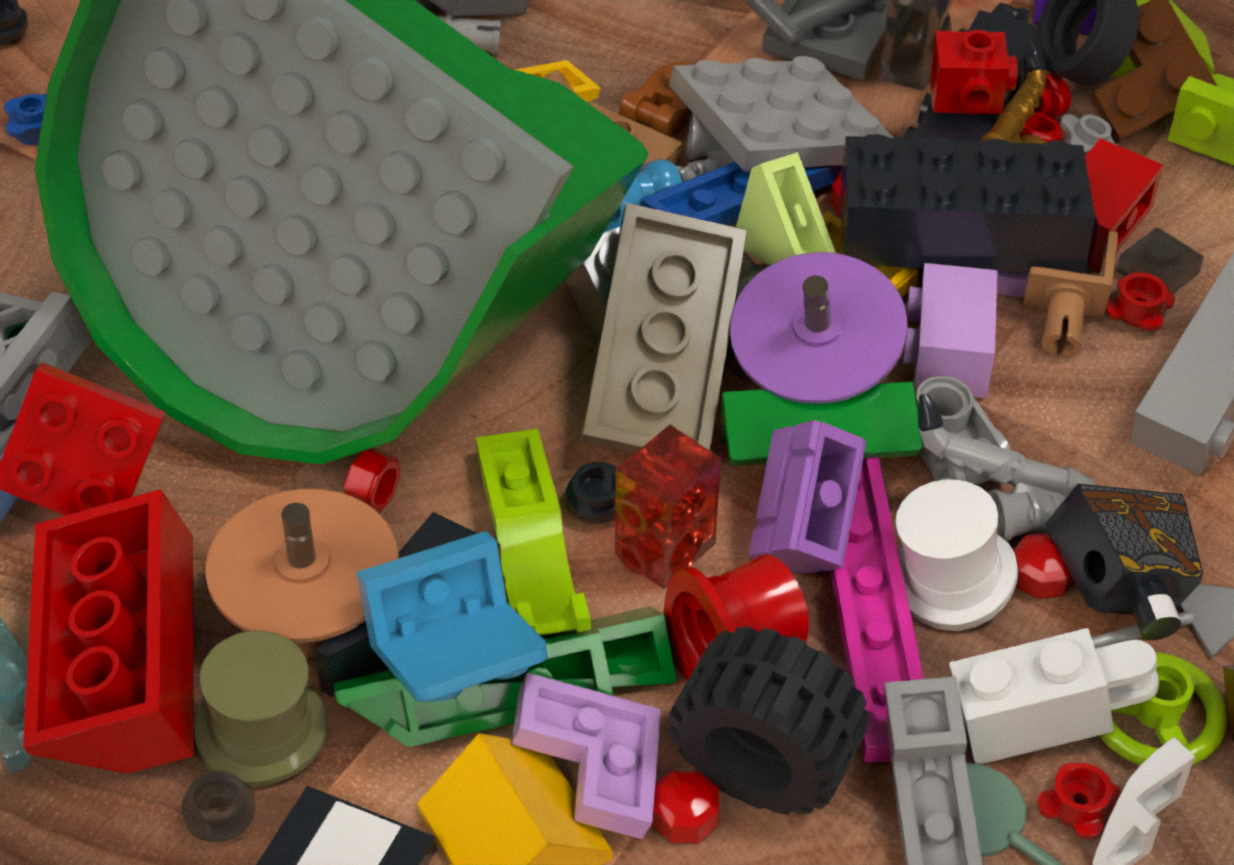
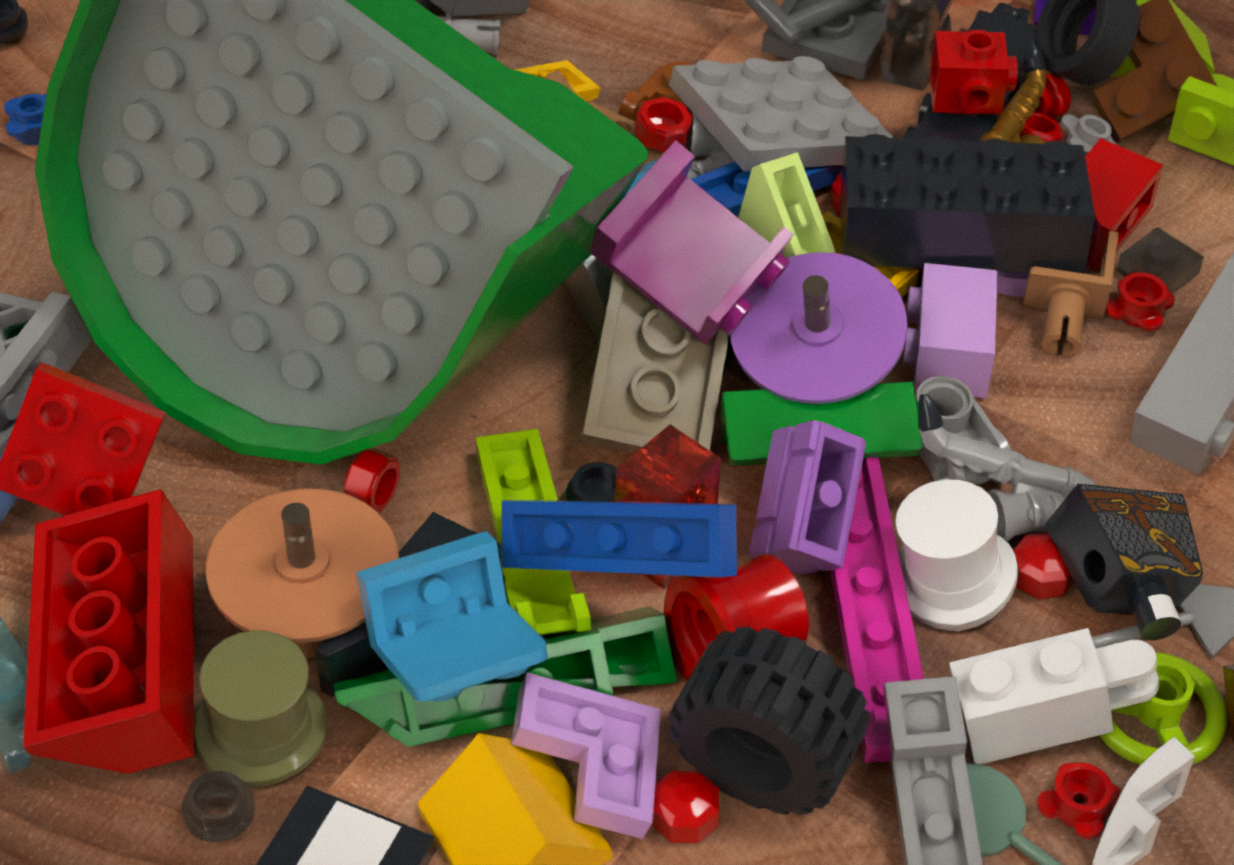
(620, 537): none -> blue plate
(662, 122): none -> red tile
(687, 249): none -> magenta panel

